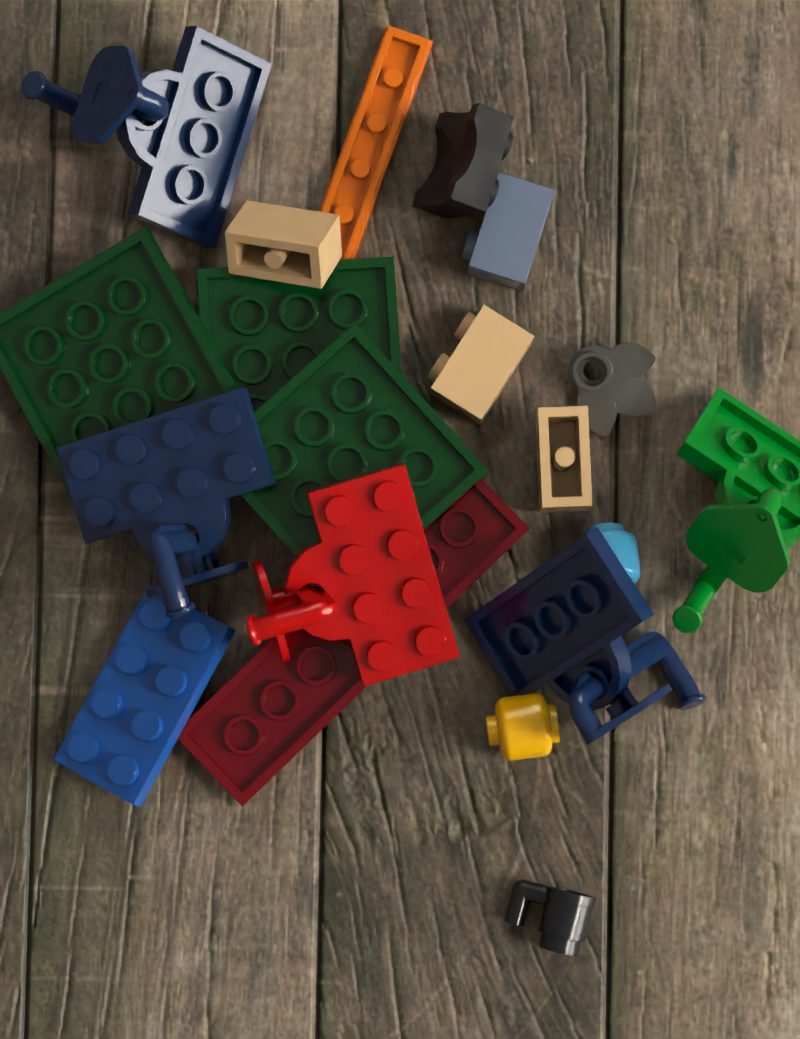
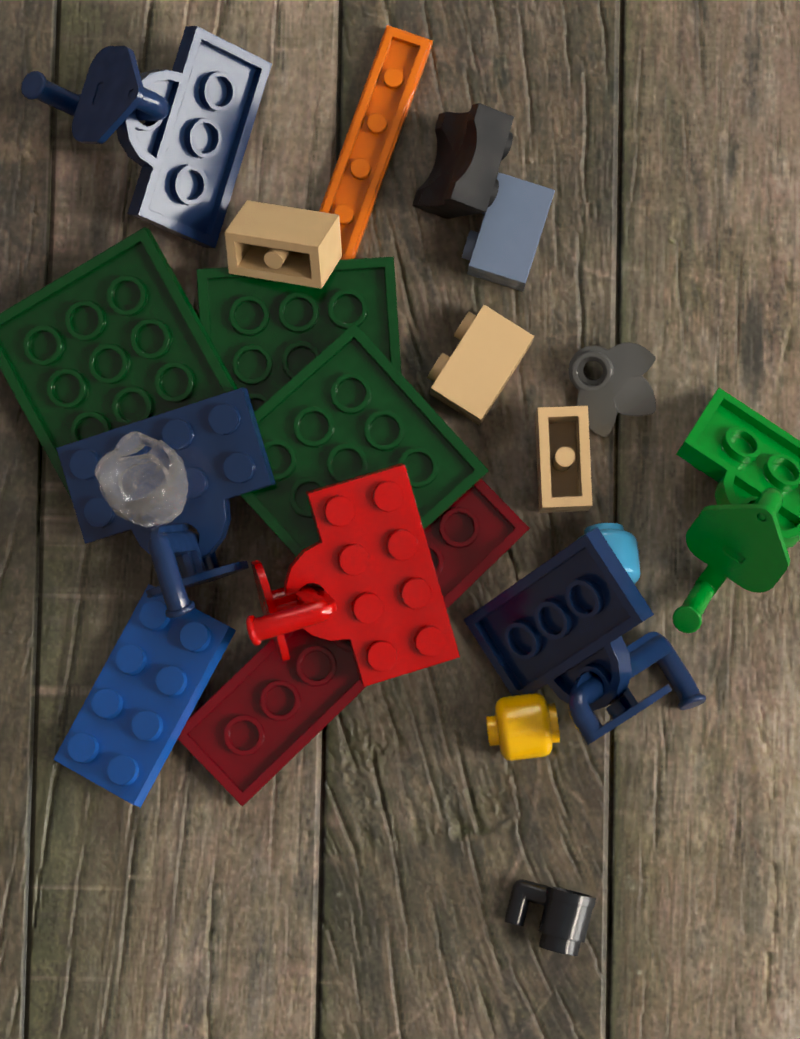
(143, 487): none -> clear hair

